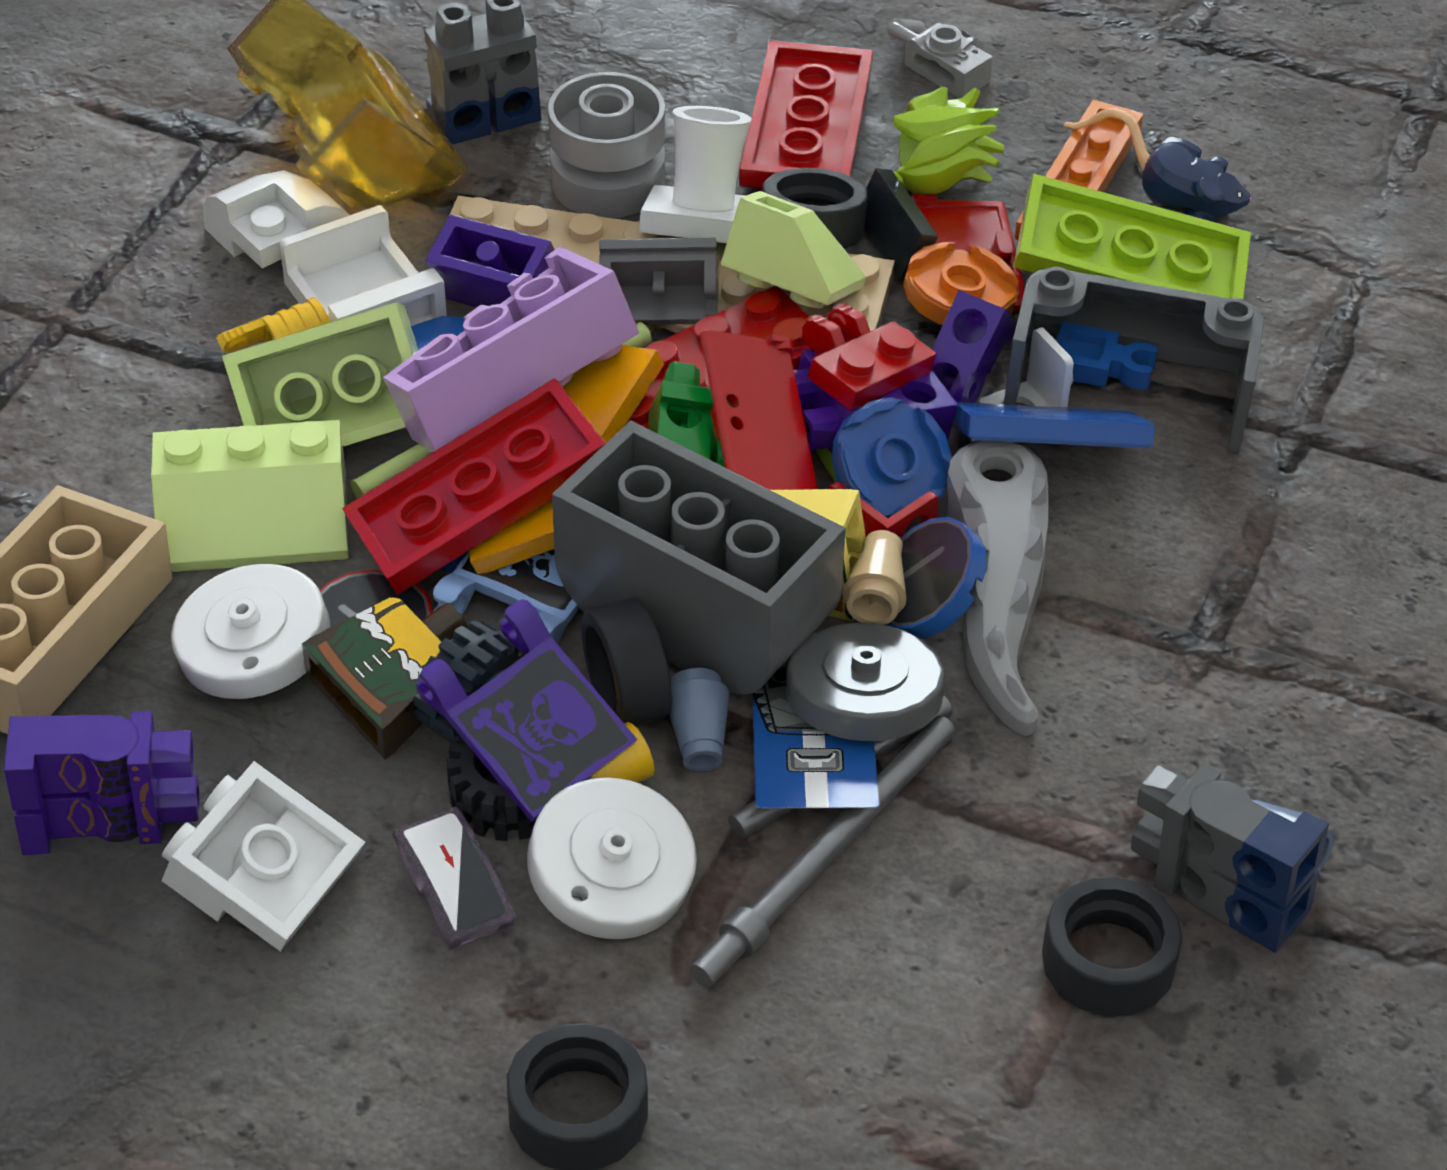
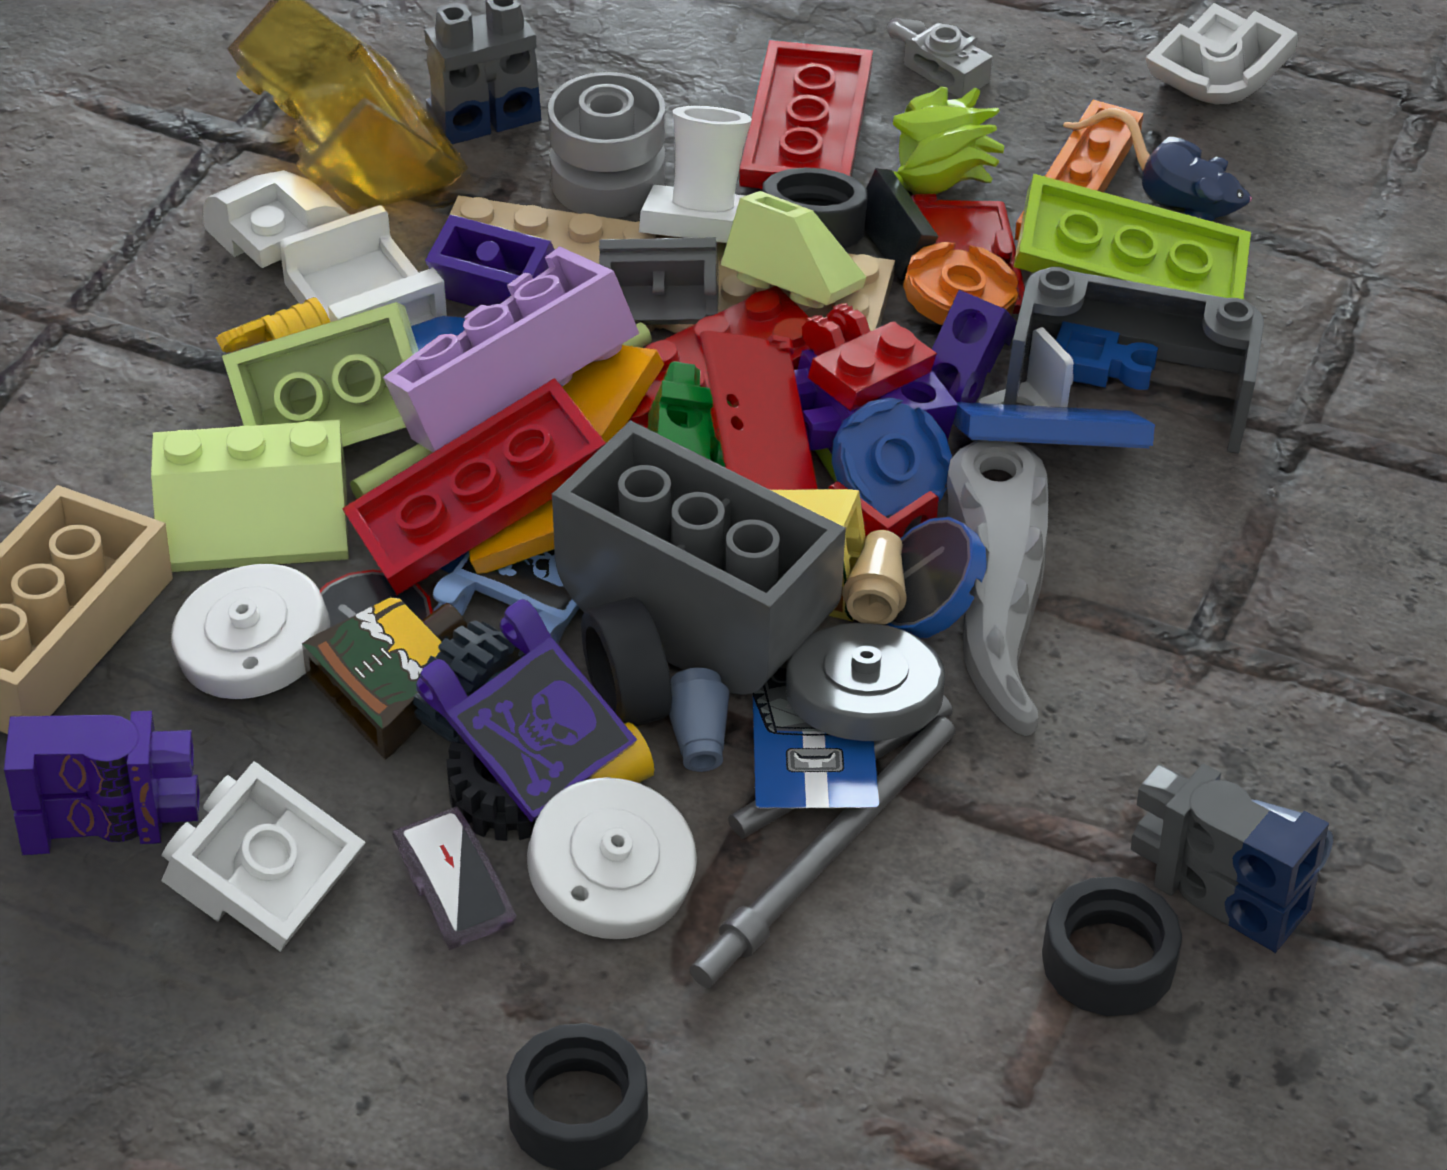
(1222, 55): none -> white brick

